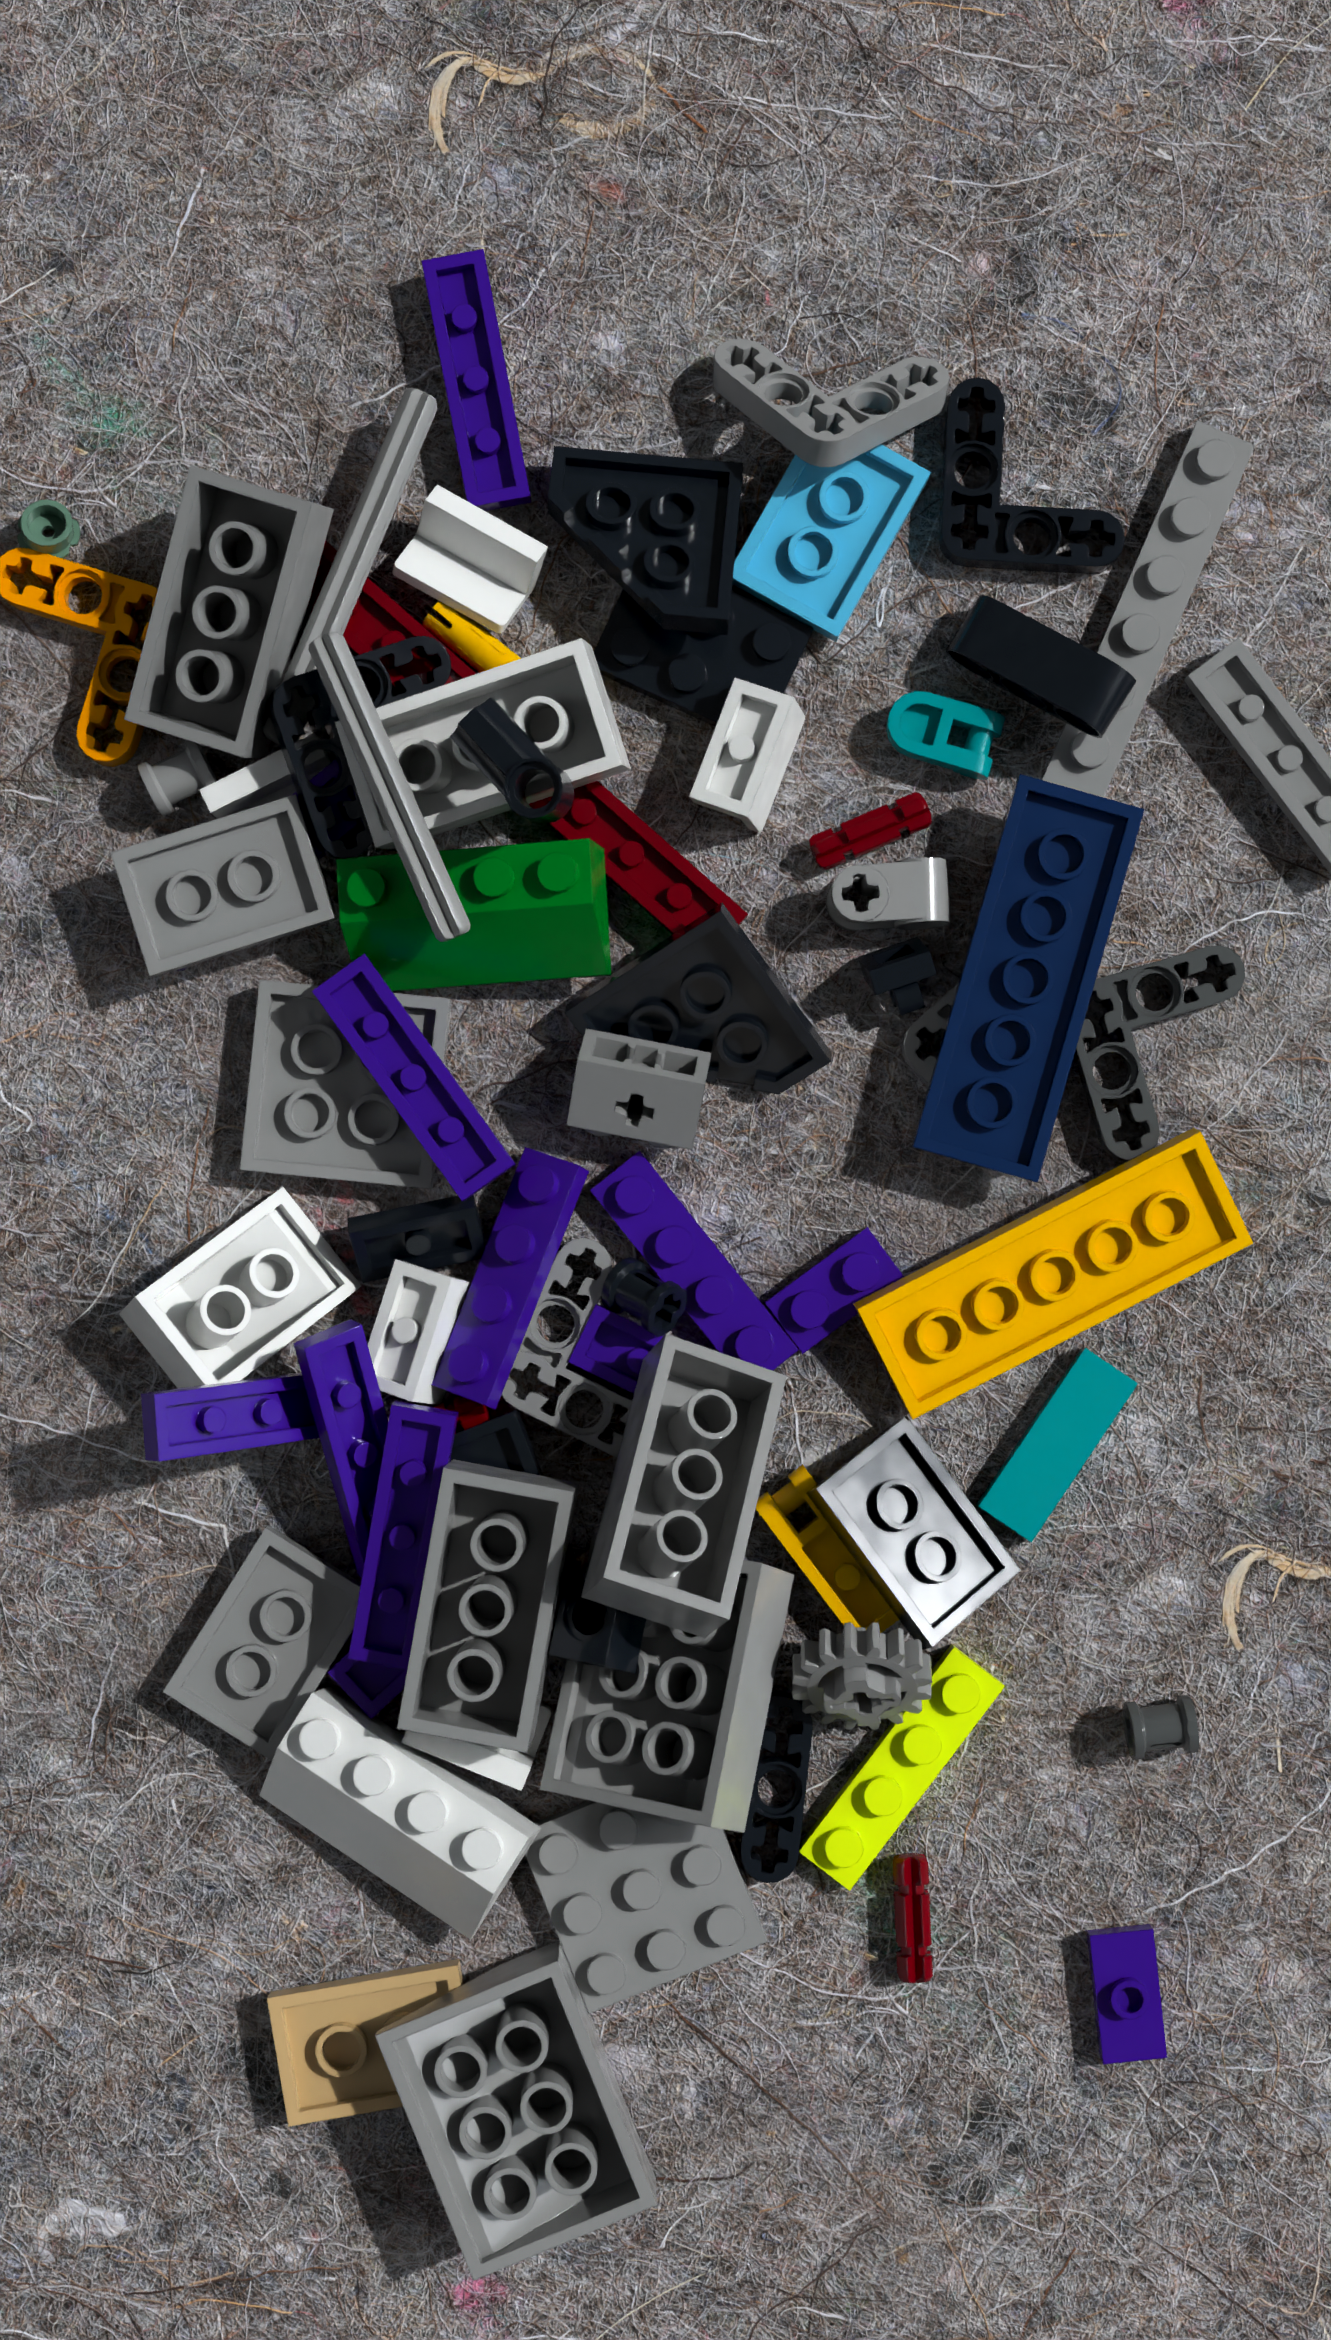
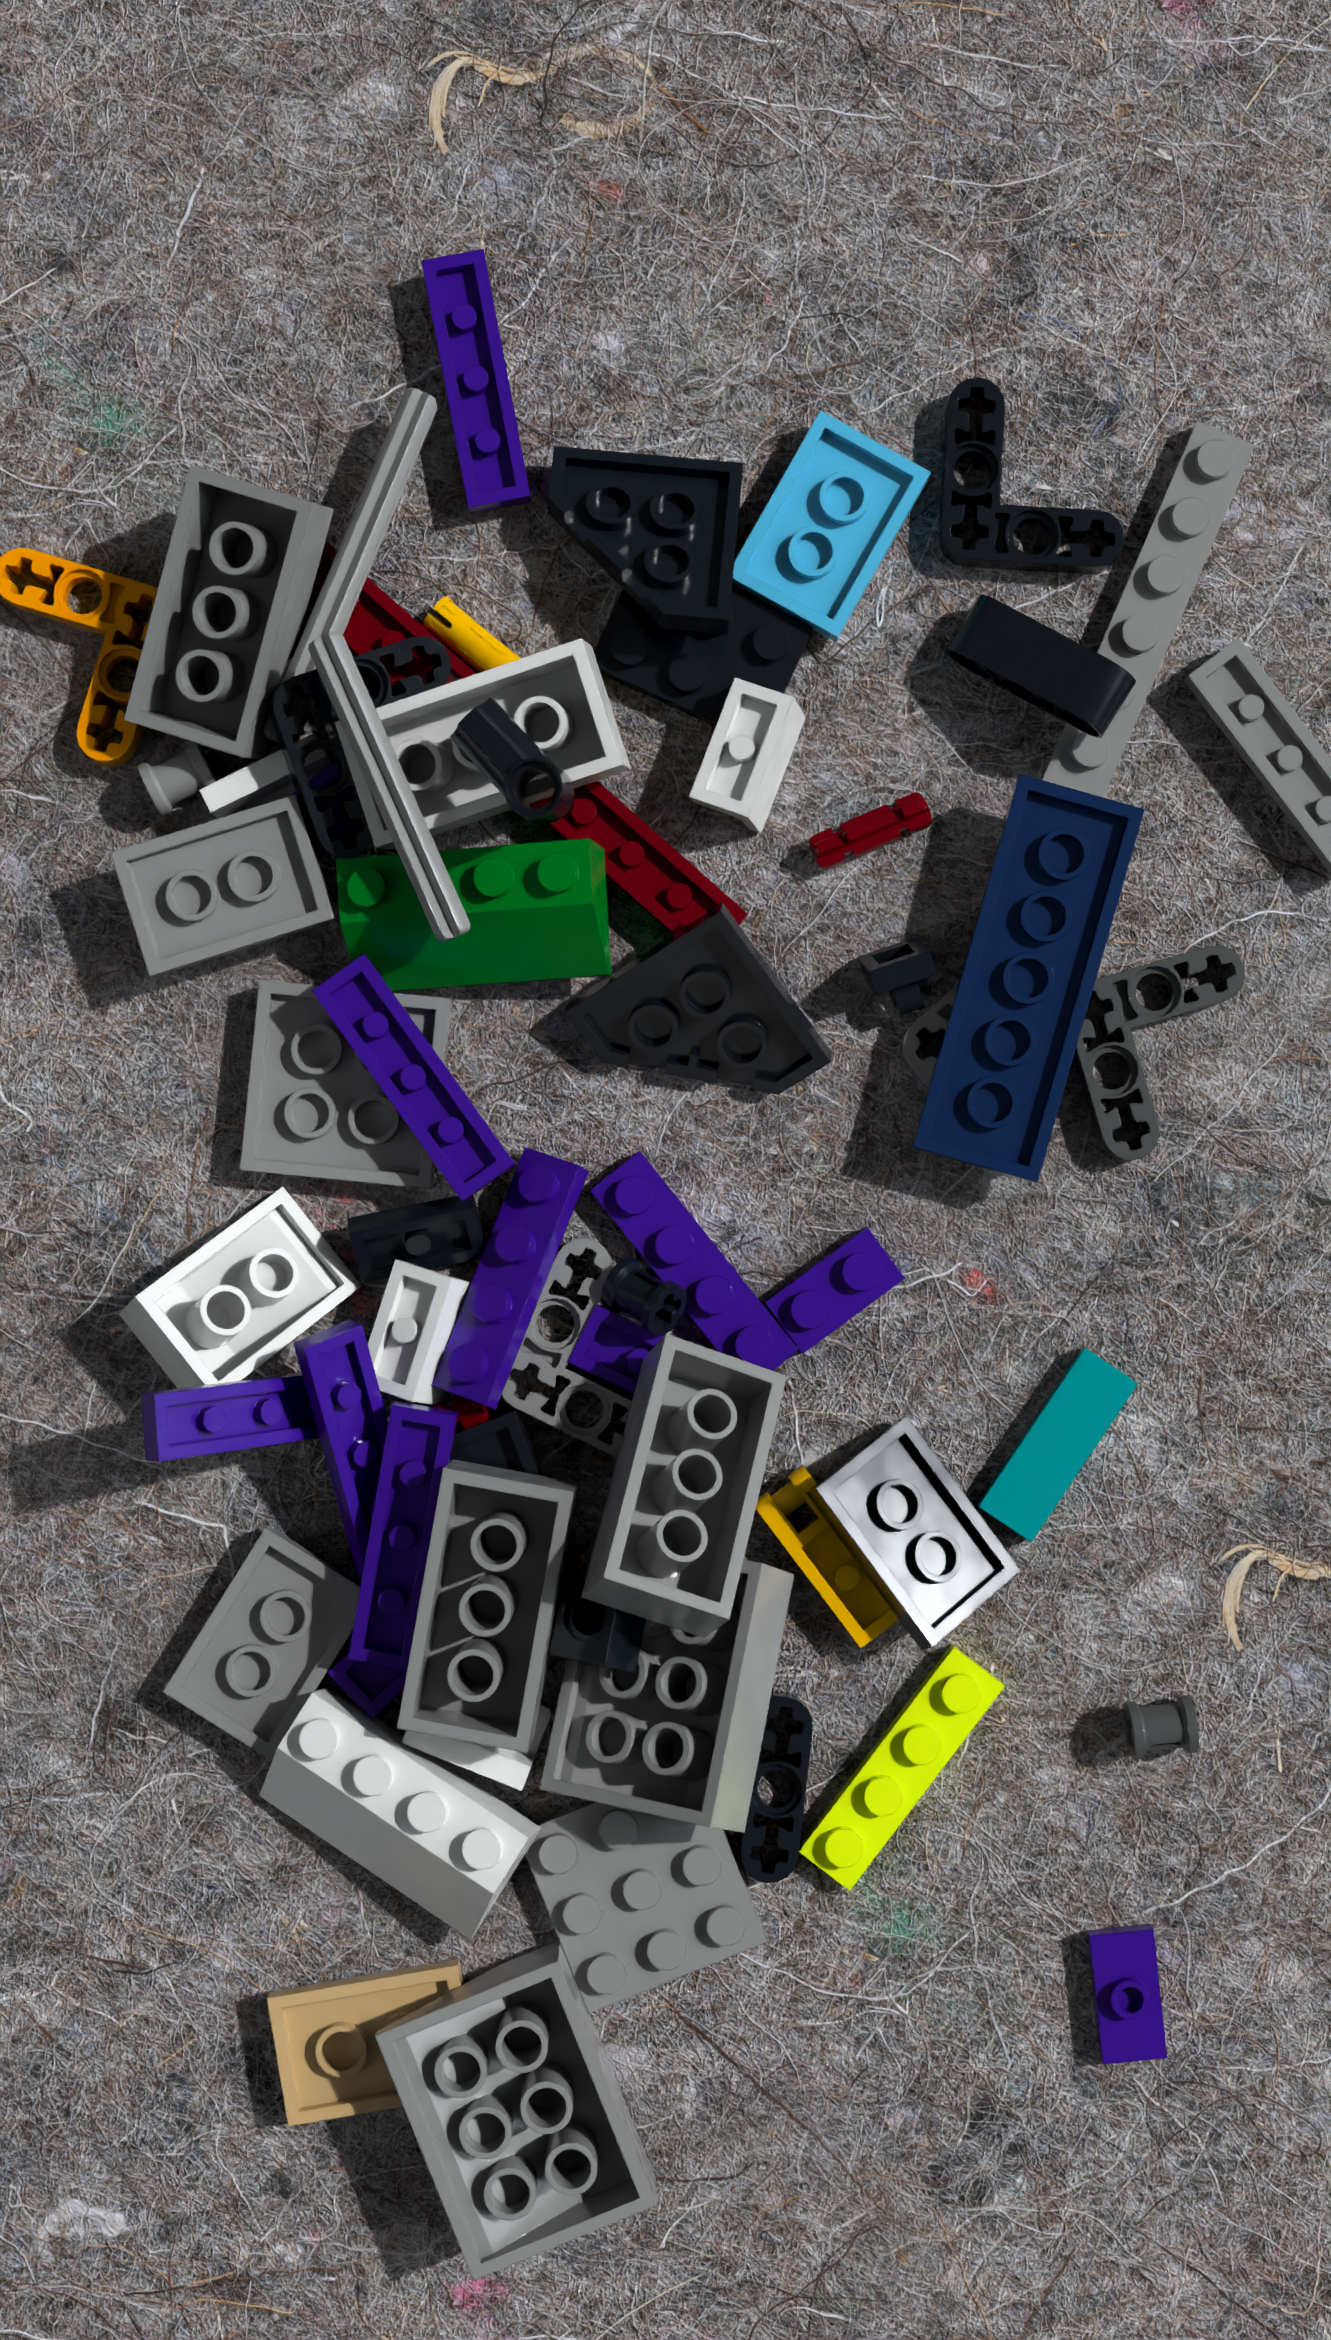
(48, 515): sand green plate -> none
(471, 560): white panel -> none
(638, 1089): light grey brick -> none
(823, 427): light grey beam -> none
(861, 1676): light grey gear -> none
(902, 893): light grey piece -> none
(912, 1918): dark red axle -> none
(921, 726): teal plate -> none
(1053, 1273): yellow plate -> none

